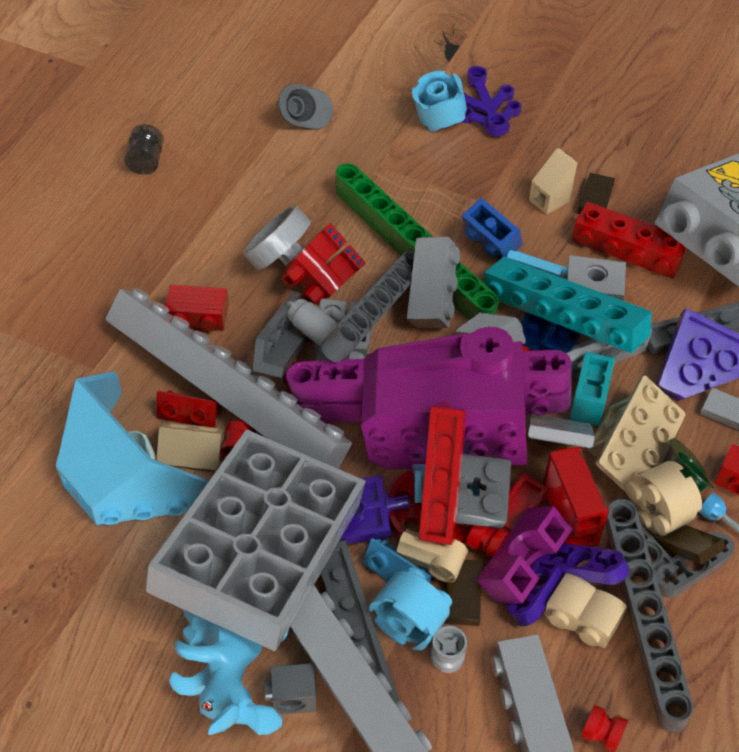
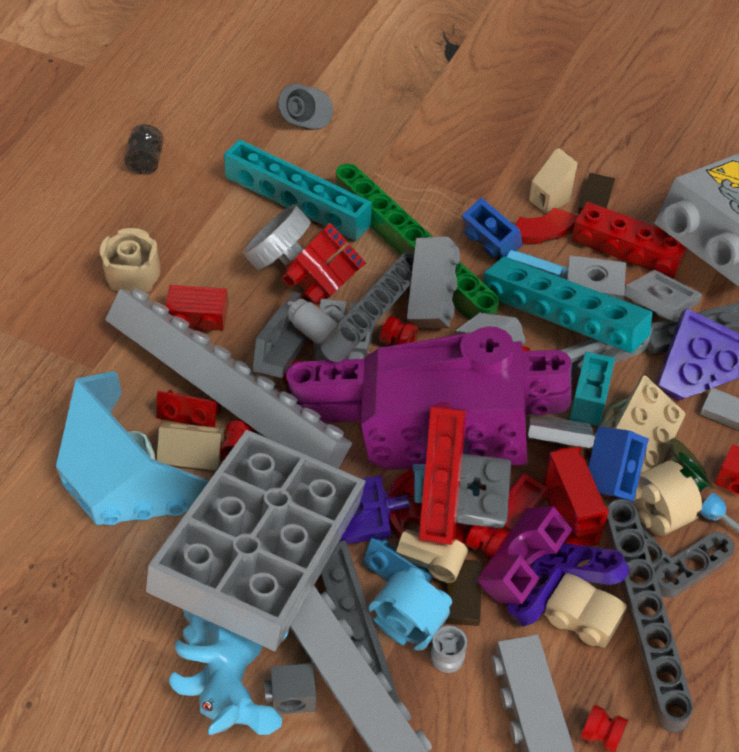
(130, 260): none -> tan brick
(292, 185): none -> teal brick
(397, 333): none -> red wheel
(439, 100): medium azure brick -> none
(495, 123): dark purple plant -> none
(546, 335): clear blue slope -> none
(552, 225): none -> red tile
(617, 462): none -> blue brick
(662, 294): none -> light grey plate
(691, 544): dark brown tile -> none

